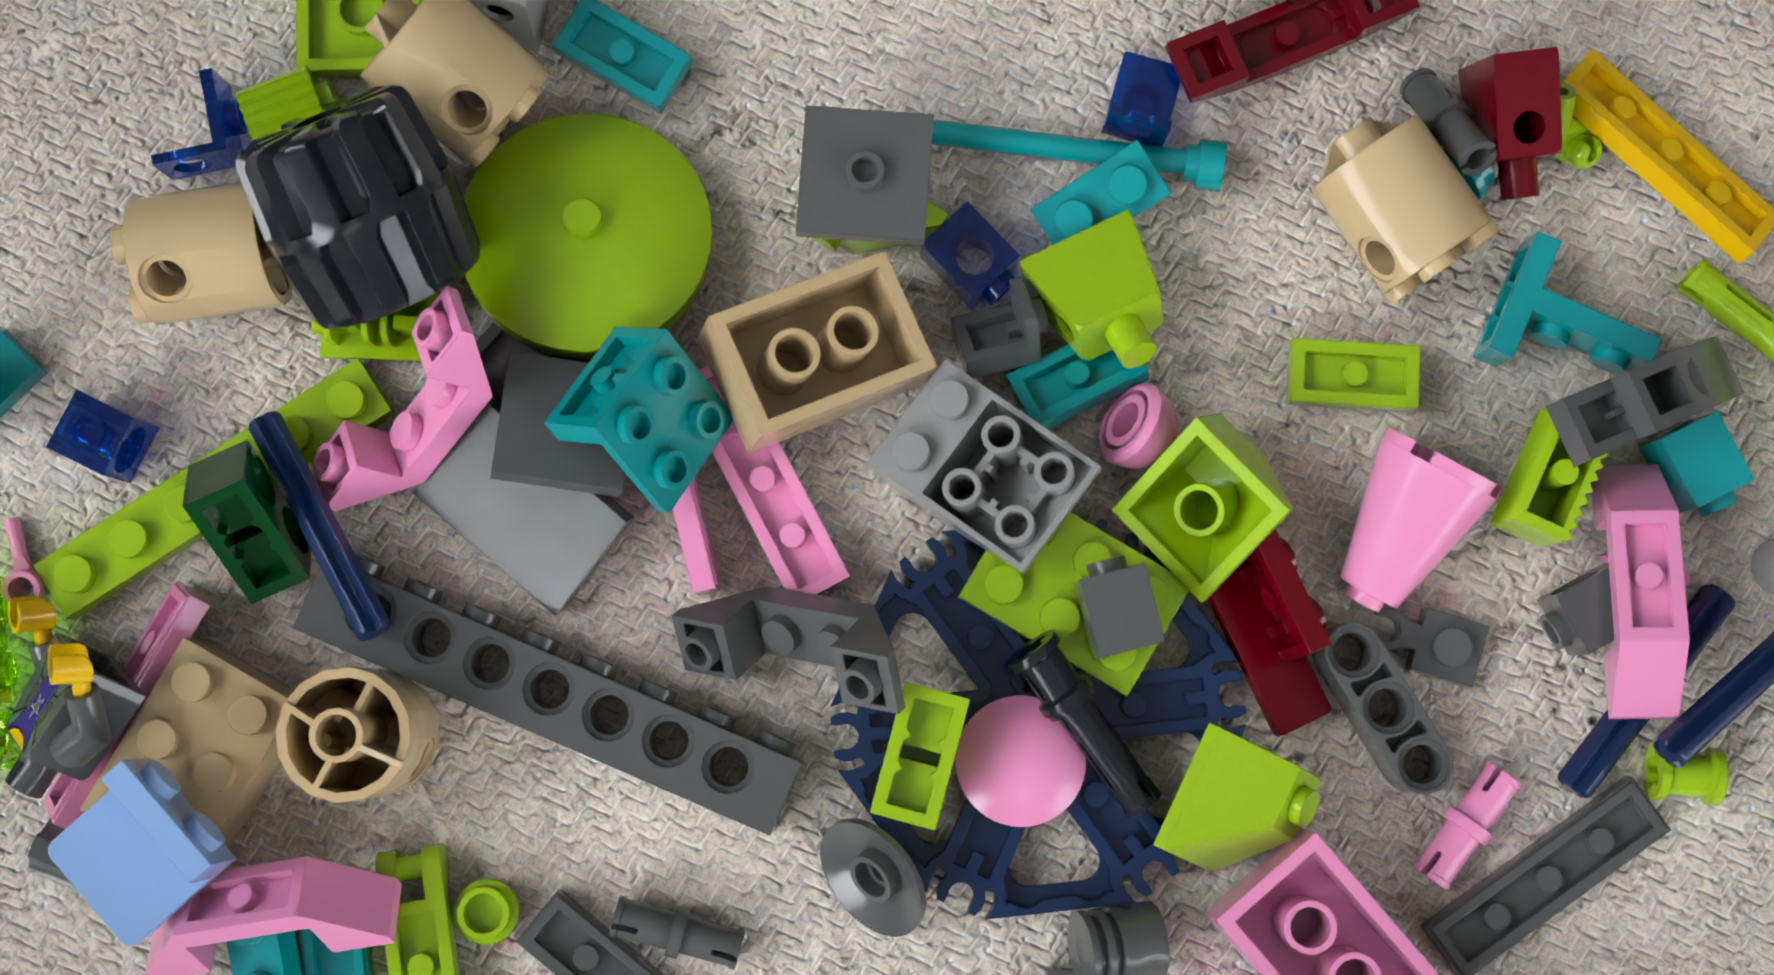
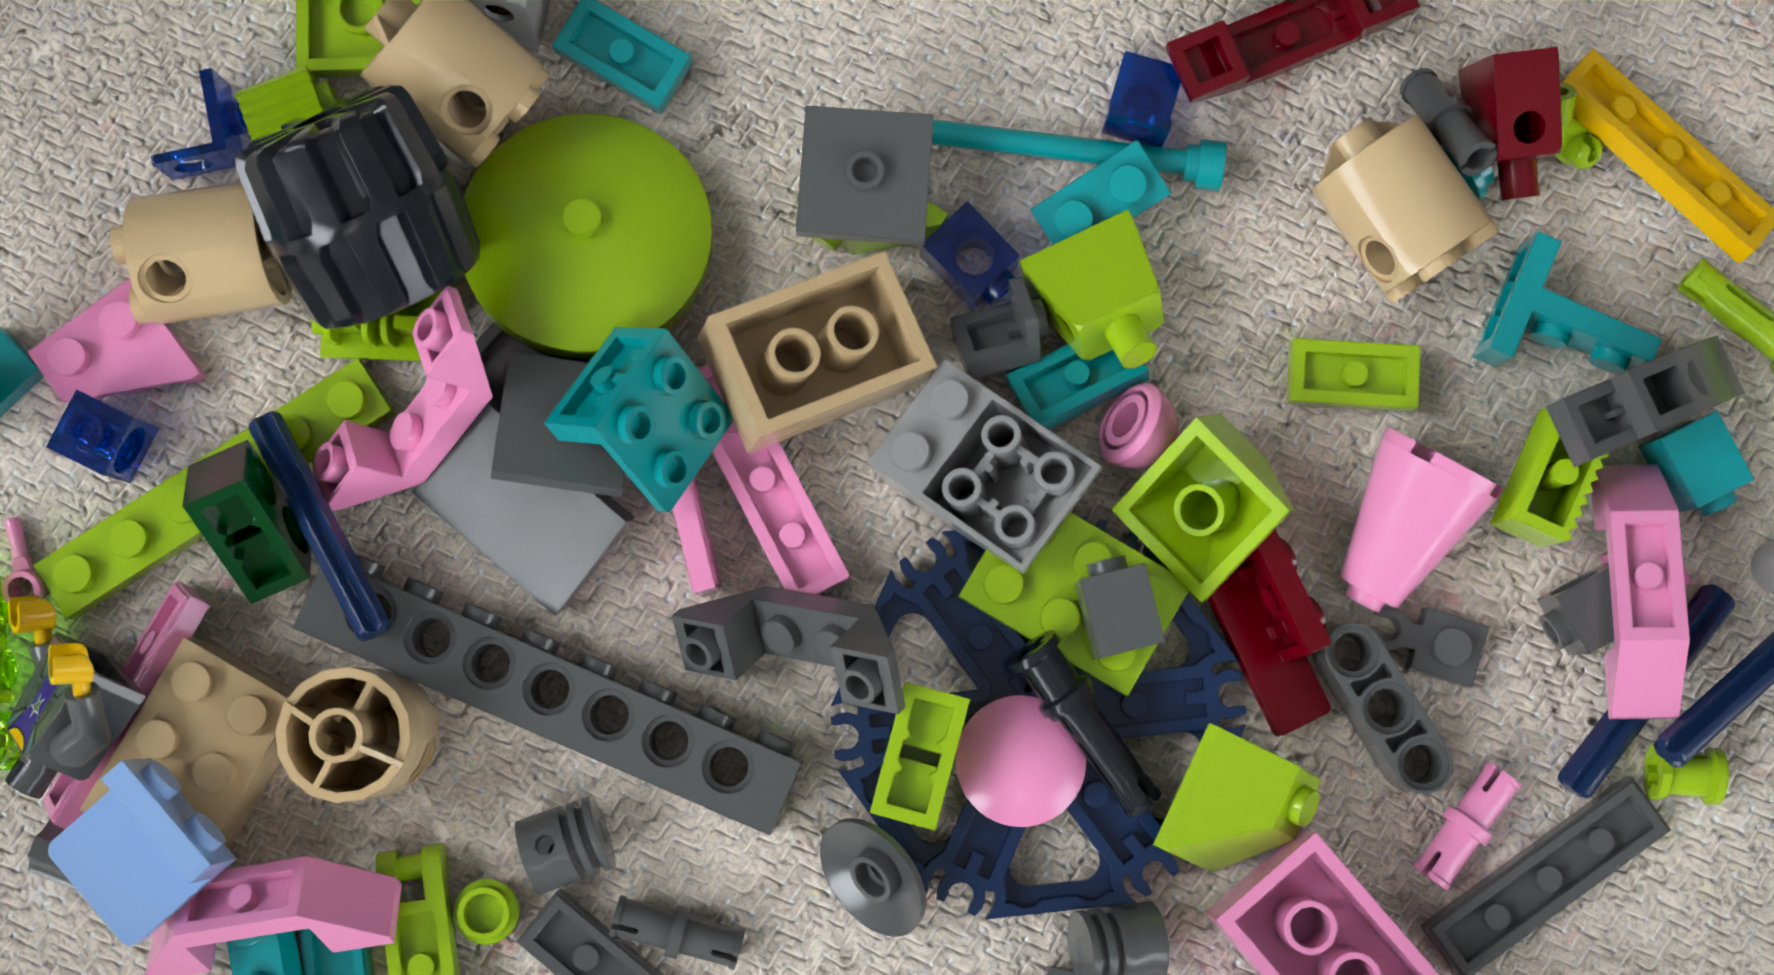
(113, 354): none -> bright pink wing
(578, 841): none -> dark grey piece

